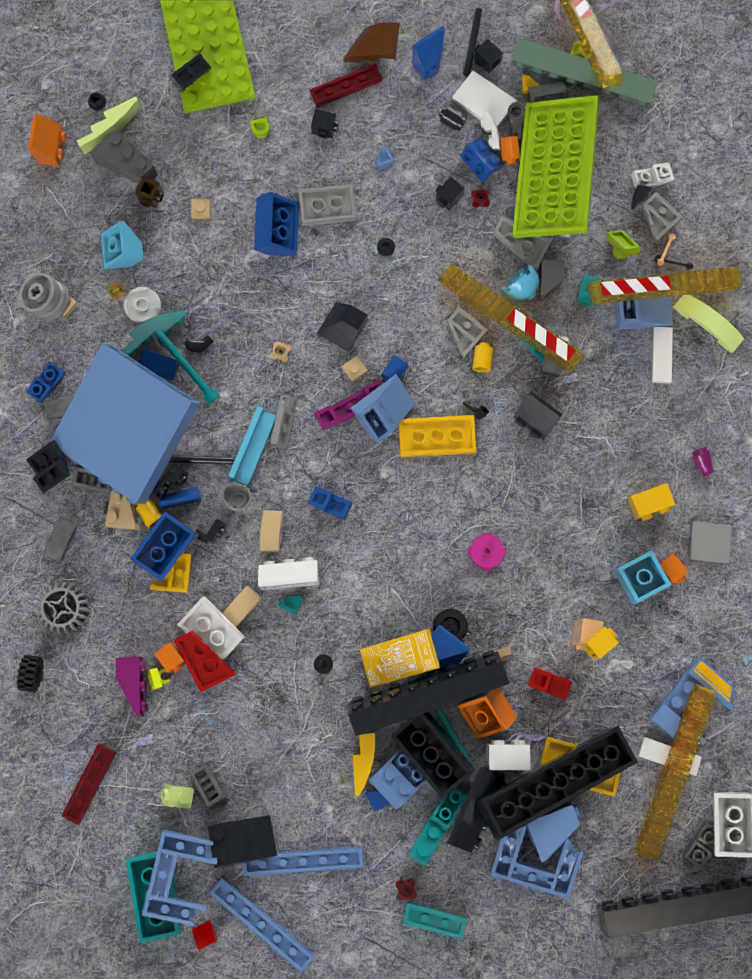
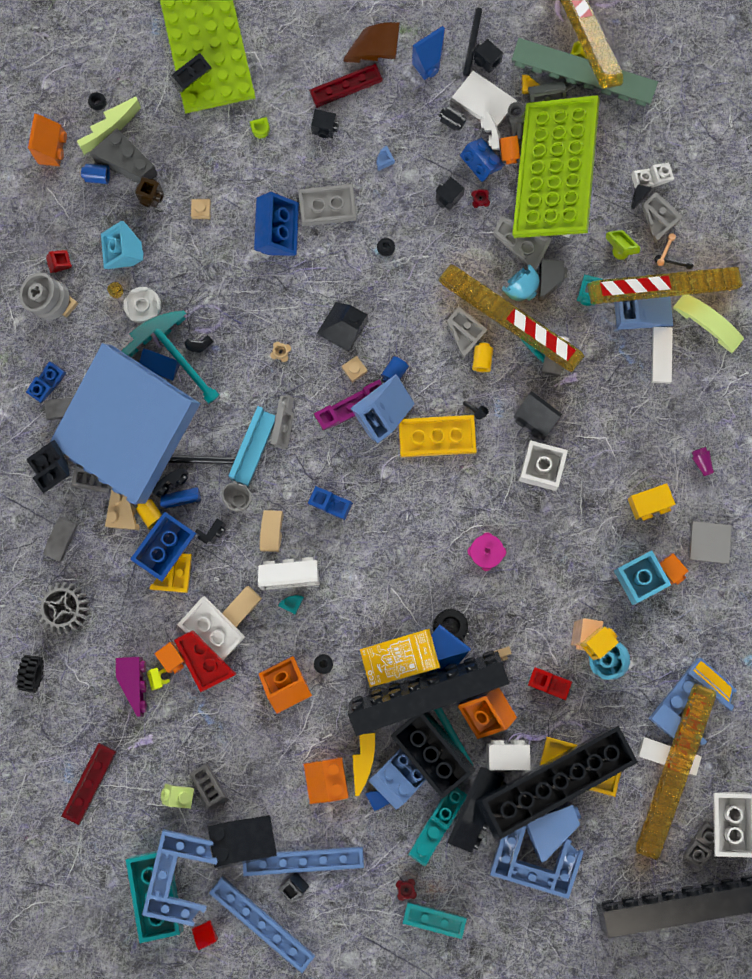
(58, 261): none -> red slope
(96, 173): none -> blue brick
(284, 684): none -> orange slope
(293, 888): none -> black slope
(326, 780): none -> orange slope
(543, 465): none -> white brick
(613, 664): none -> medium azure cylinder

